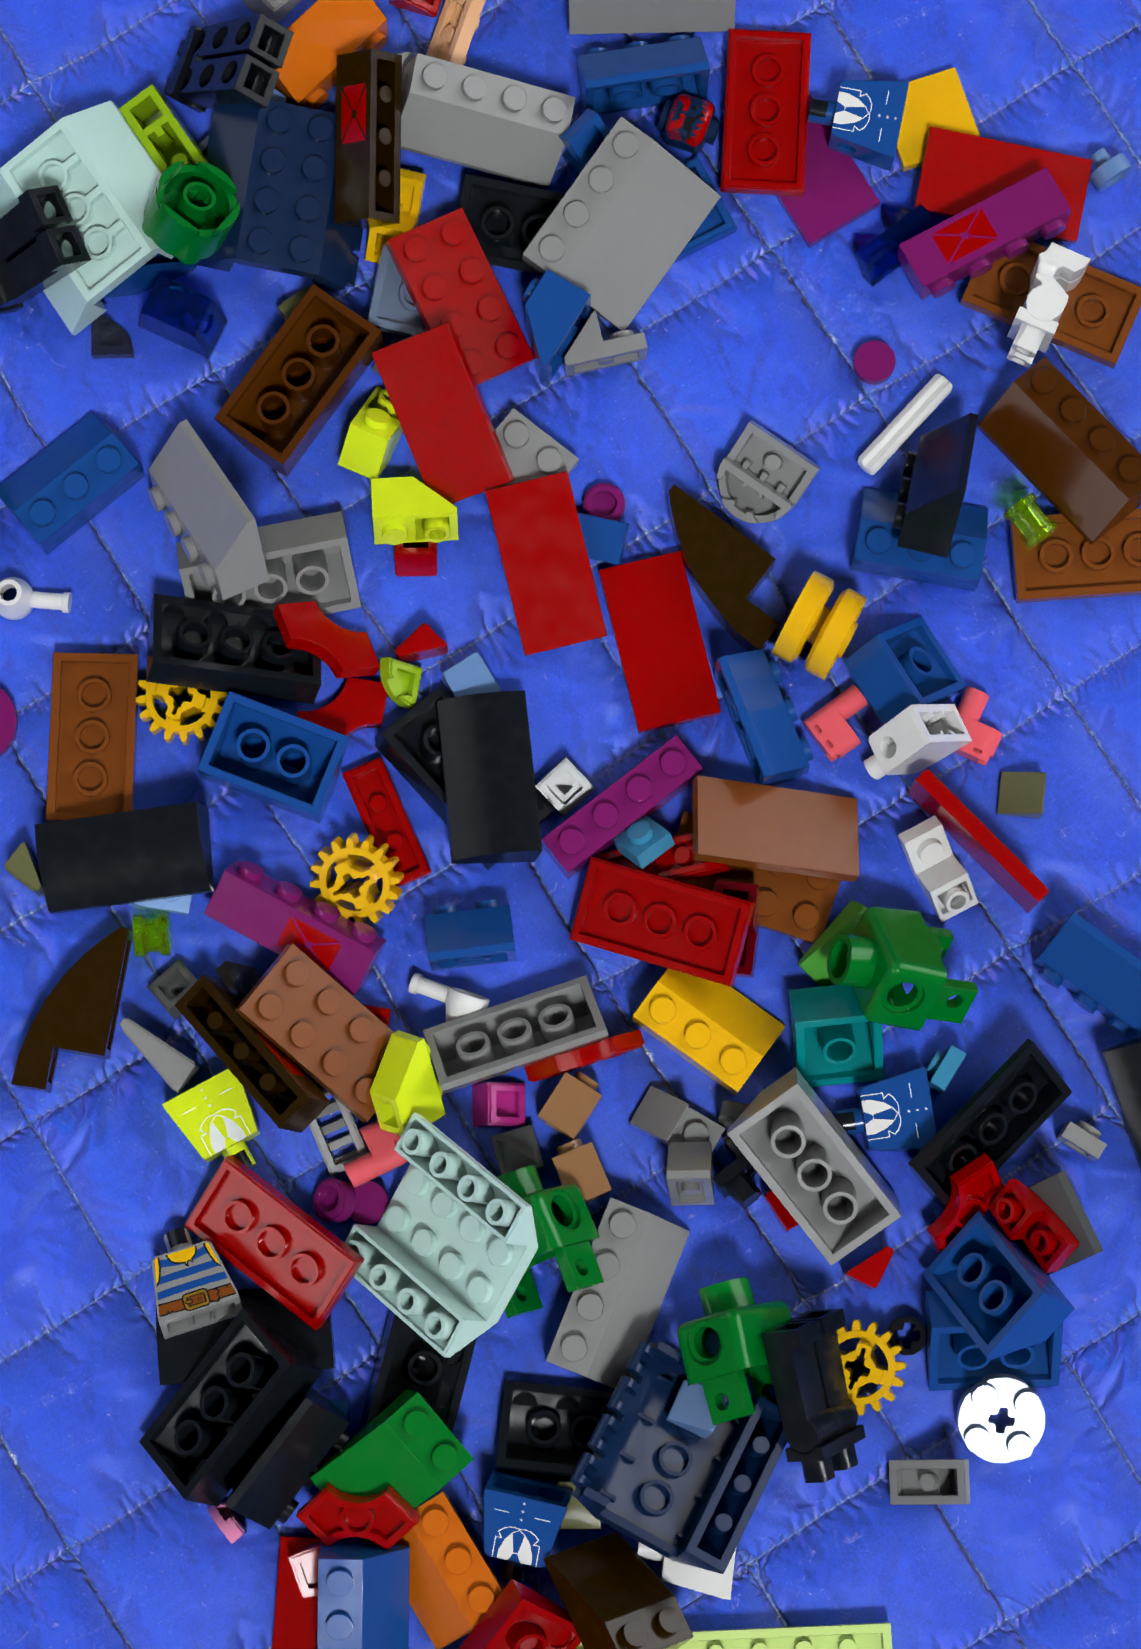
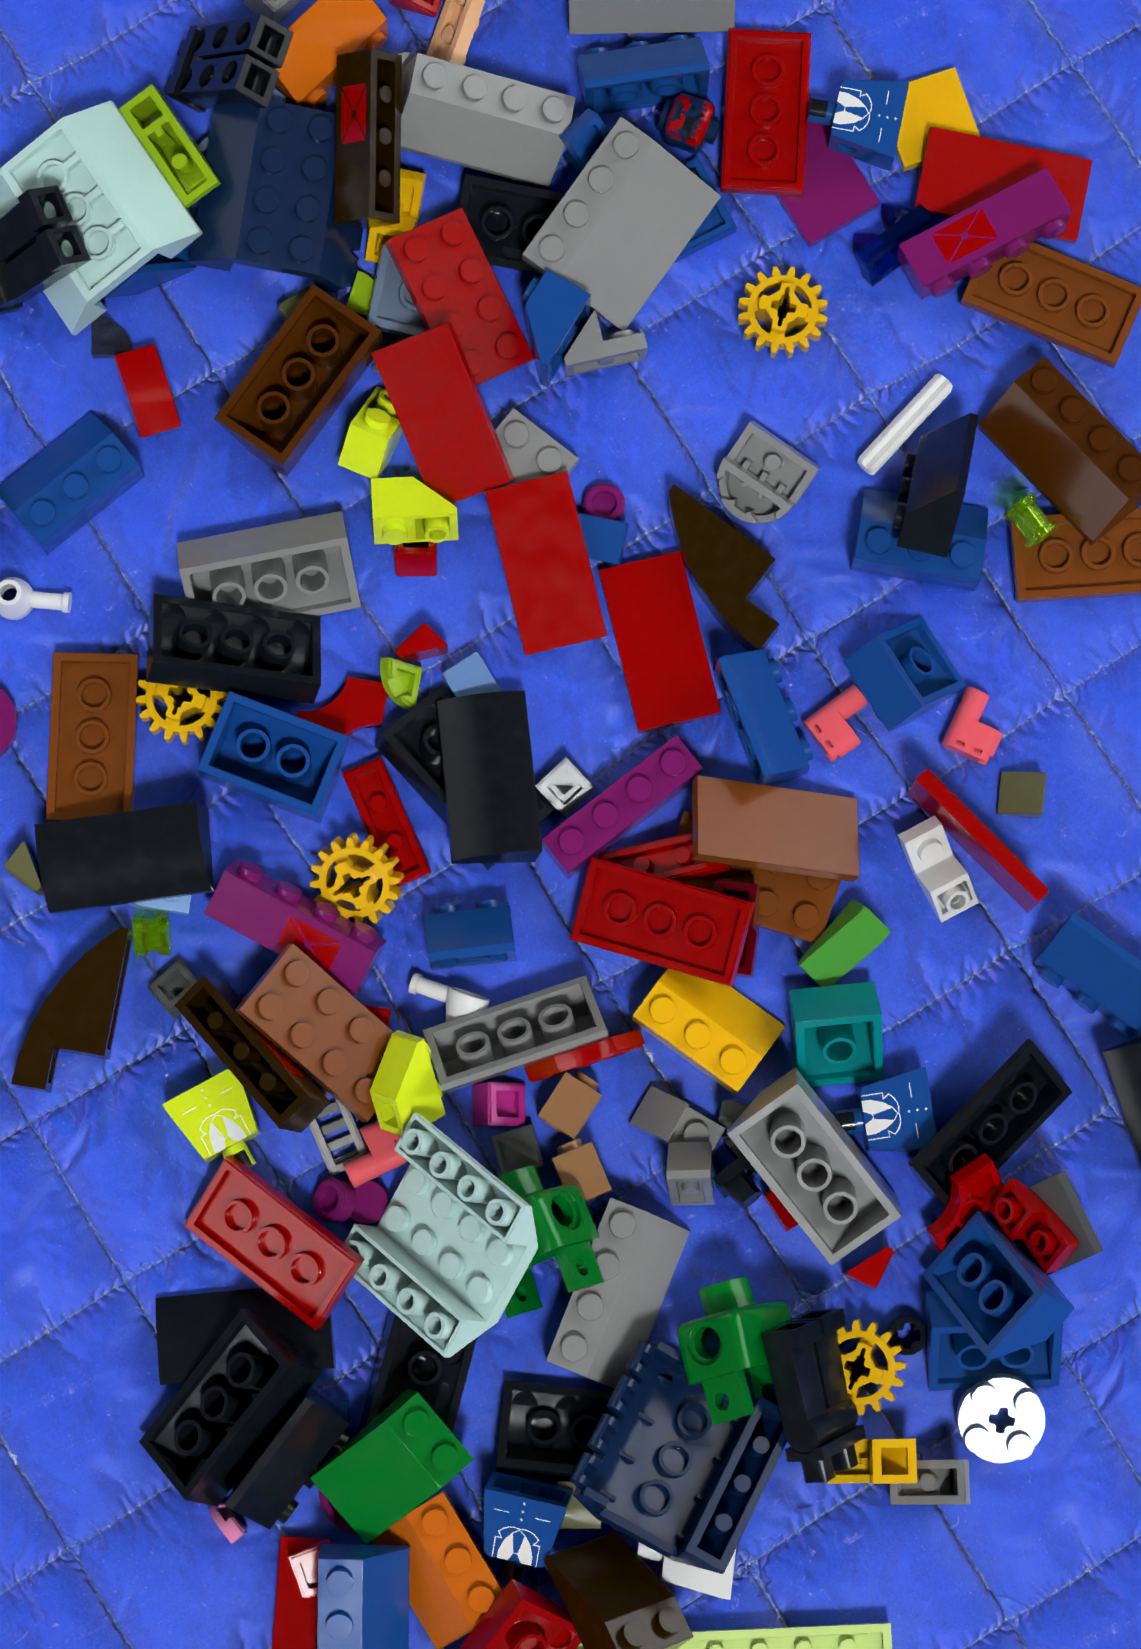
(147, 390): none -> red slope
(168, 1062): light grey slope -> none
(179, 317): clear blue torso -> none
(191, 211): green brick -> none
(191, 1285): torso -> none
(207, 514): light grey slope -> none
(238, 978): clear smoke tile -> none
(309, 630): red tile -> none
(361, 294): none -> lime tile
(376, 1517): red tile -> none
(644, 842): dark azure plate -> none
(692, 1411): medium blue slope -> none
(797, 316): none -> yellow gear
(819, 625): yellow wheel -> none
(874, 362): magenta tile -> none
(881, 1462): none -> yellow slope
(897, 949): green piece -> none
(916, 740): white torso -> none
(943, 1068): dark azure plate -> none
(1036, 322): white hips -> none
(1082, 1139): light grey plate -> none
(1109, 169): medium blue tile -> none

